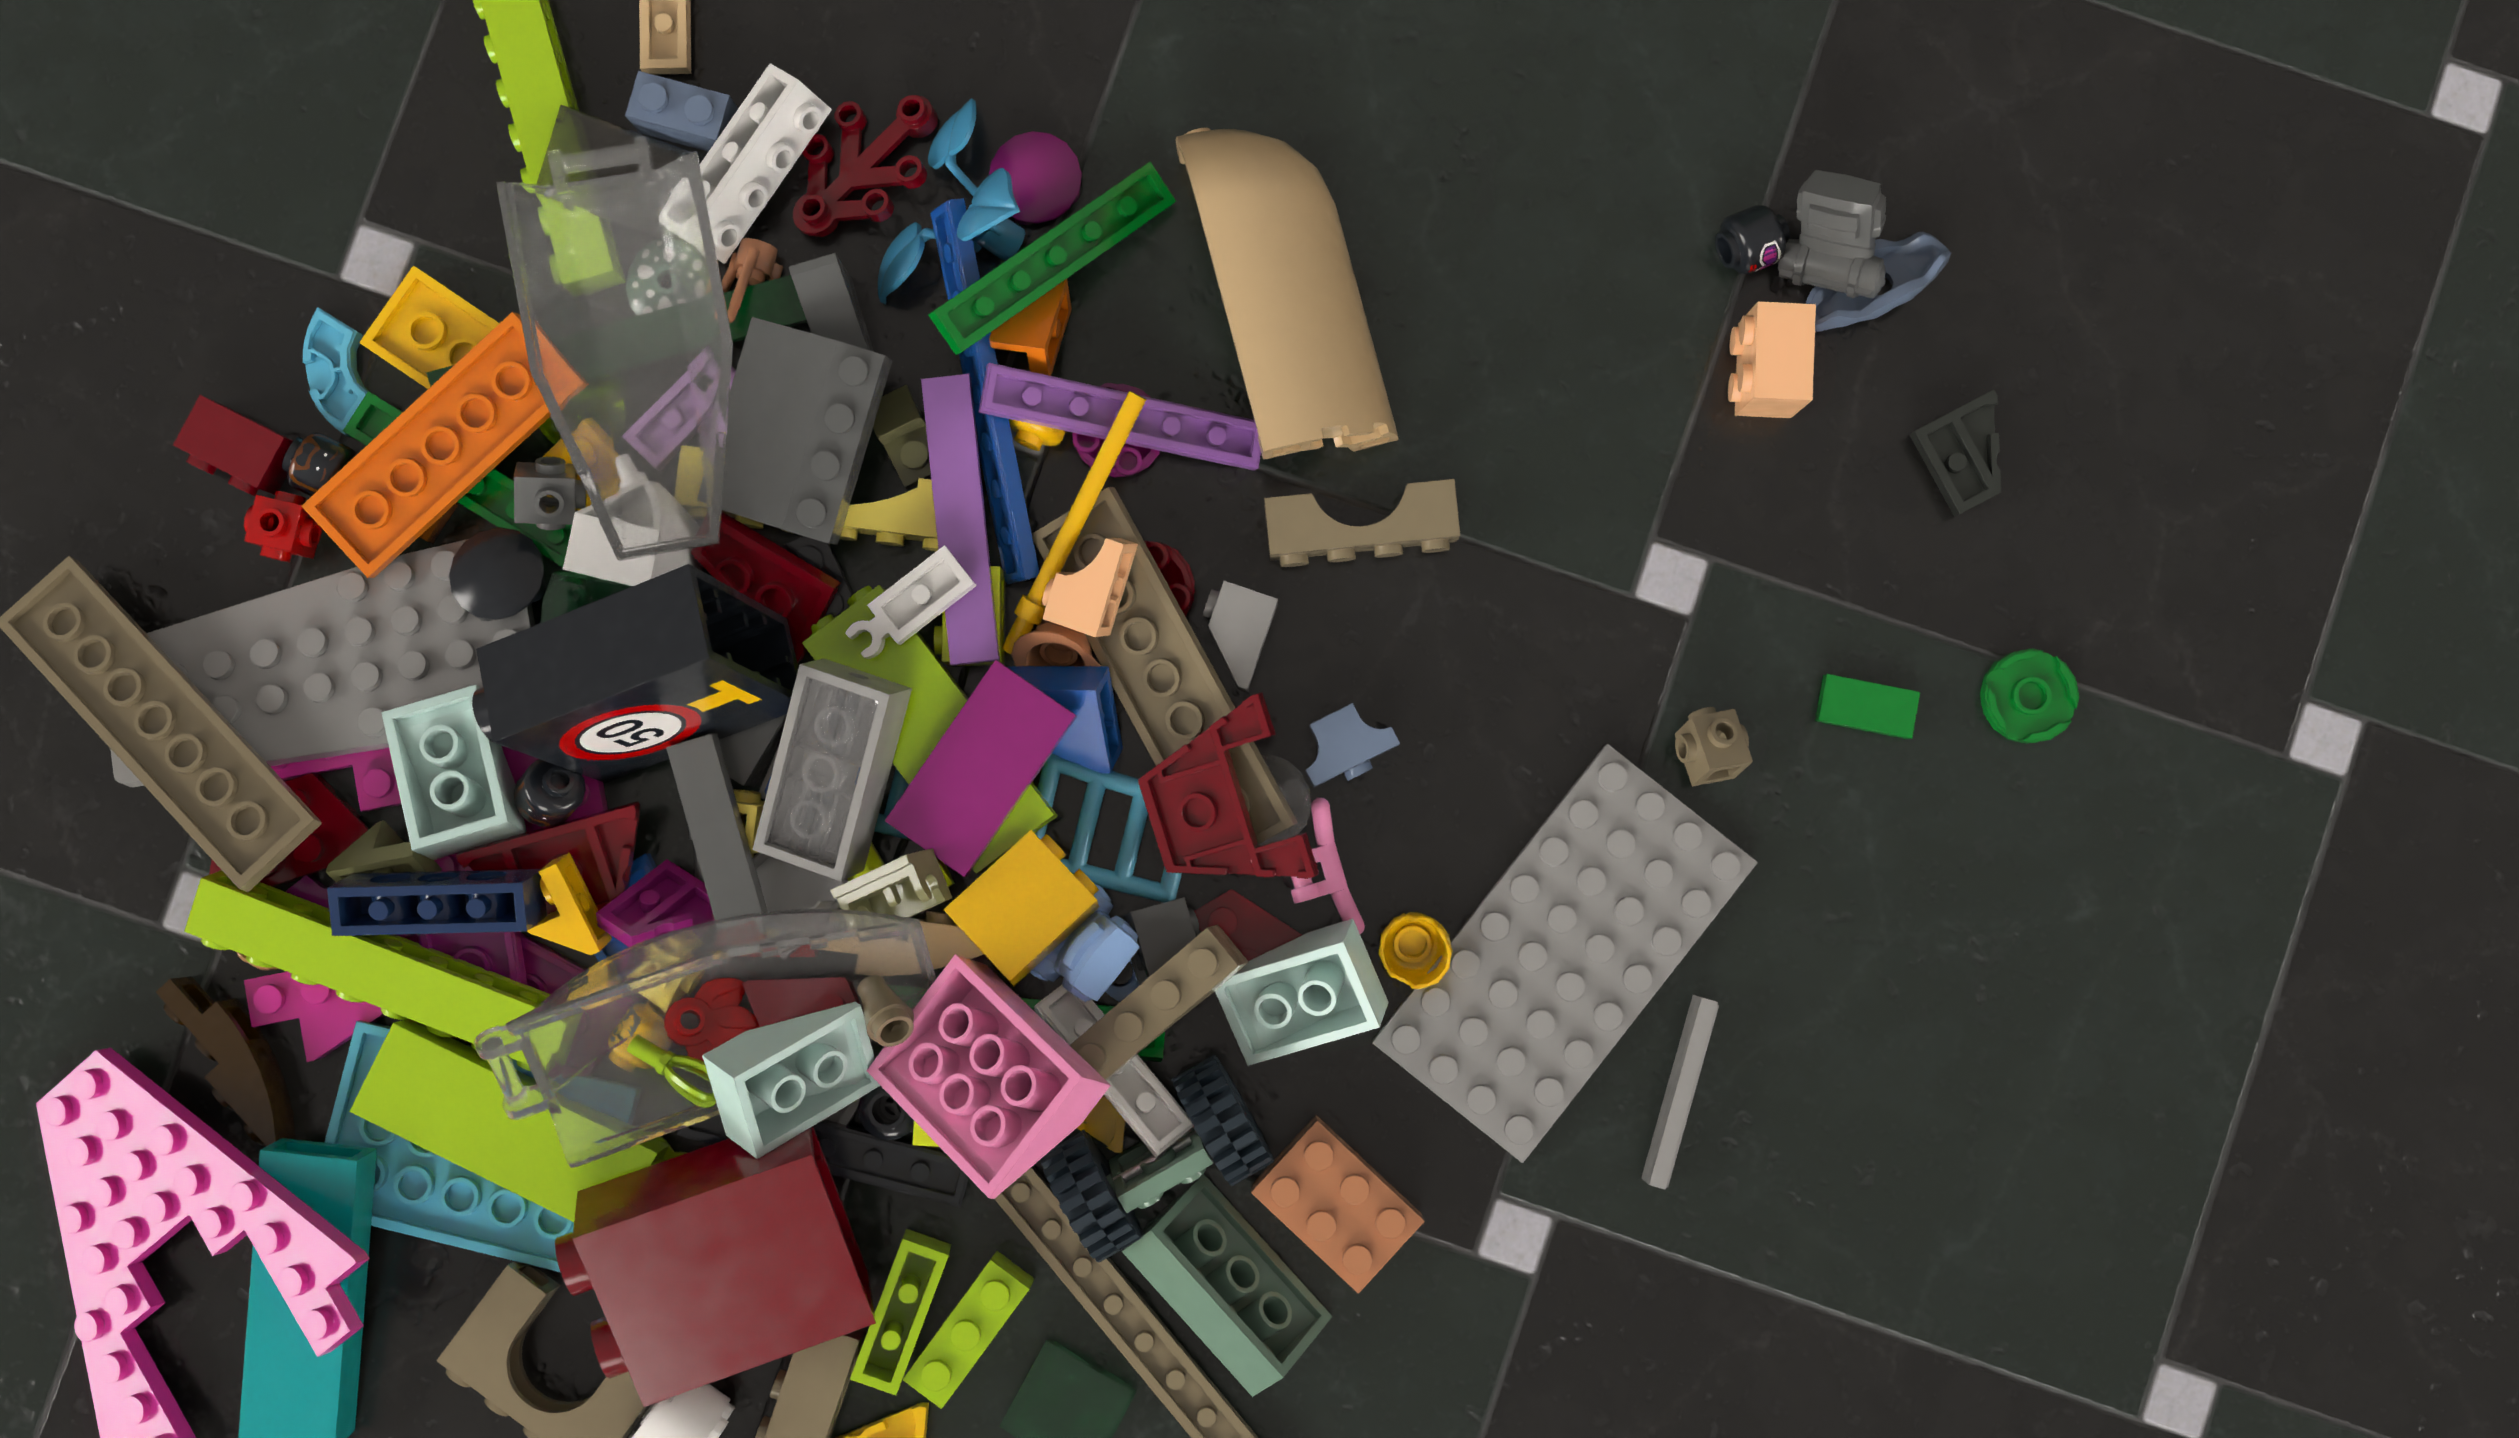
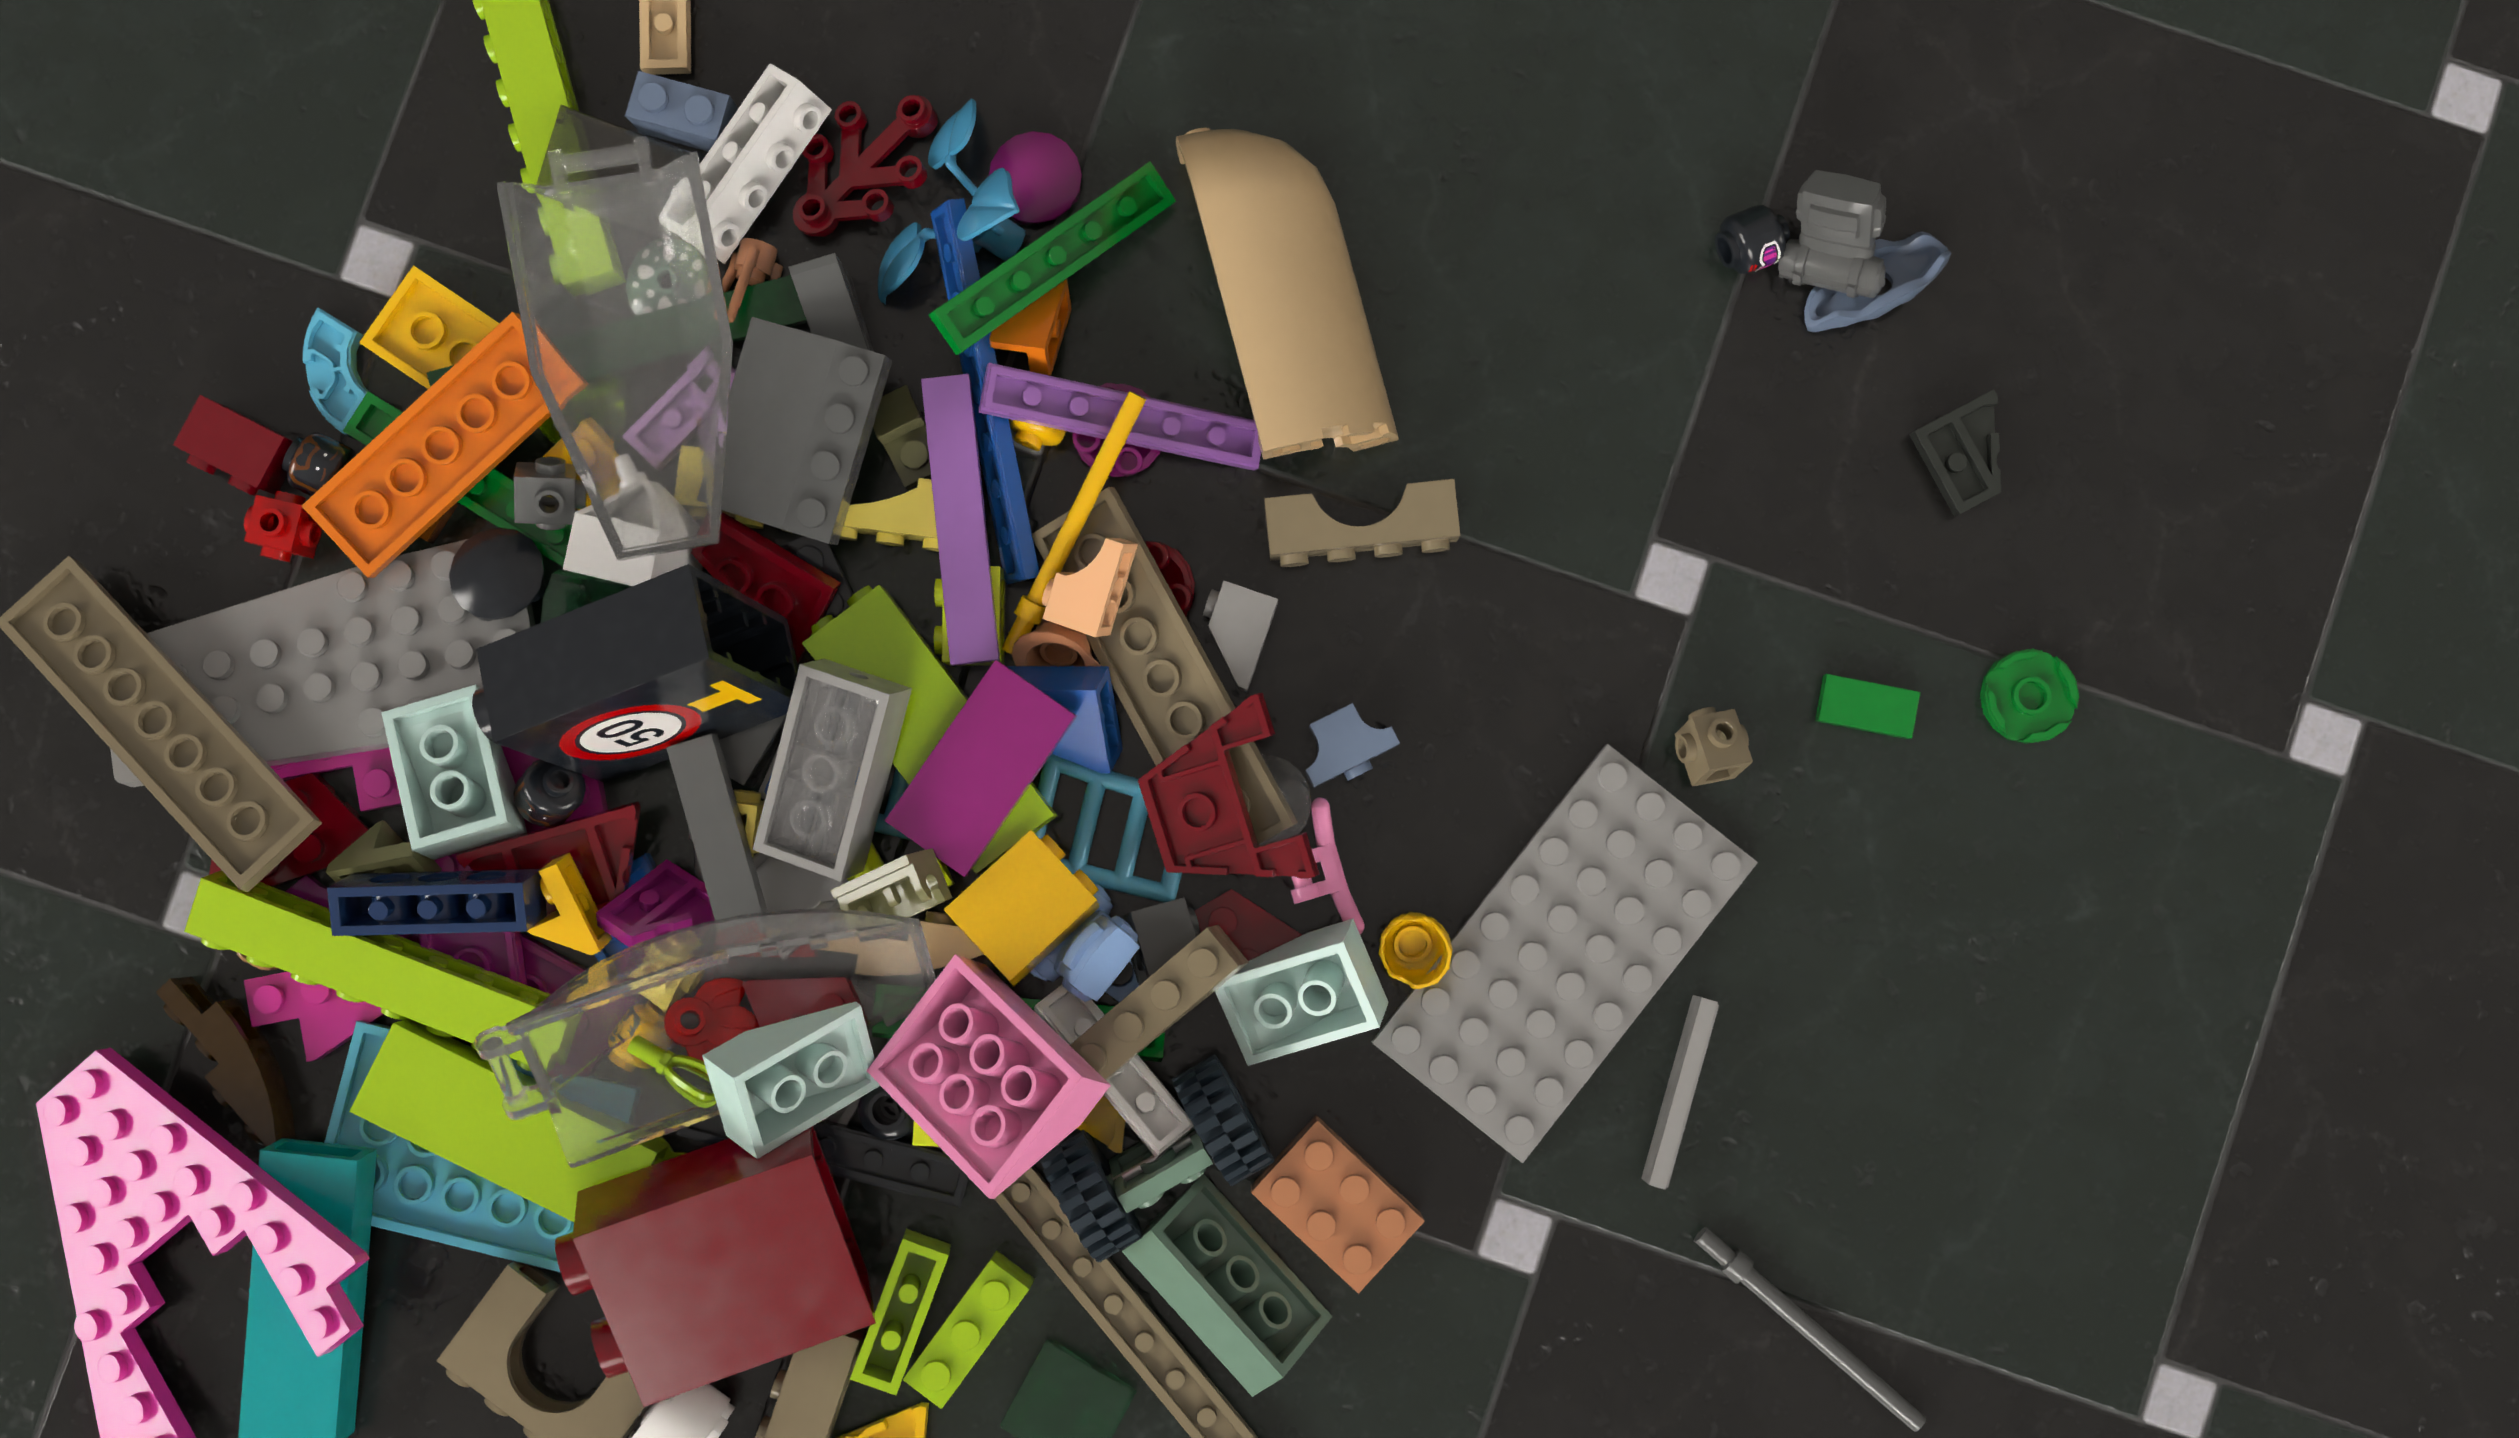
(885, 1013): dark tan cone -> none
(914, 601): white plate -> none
(1740, 1268): none -> dark grey bar
(1773, 360): light nougat brick -> none

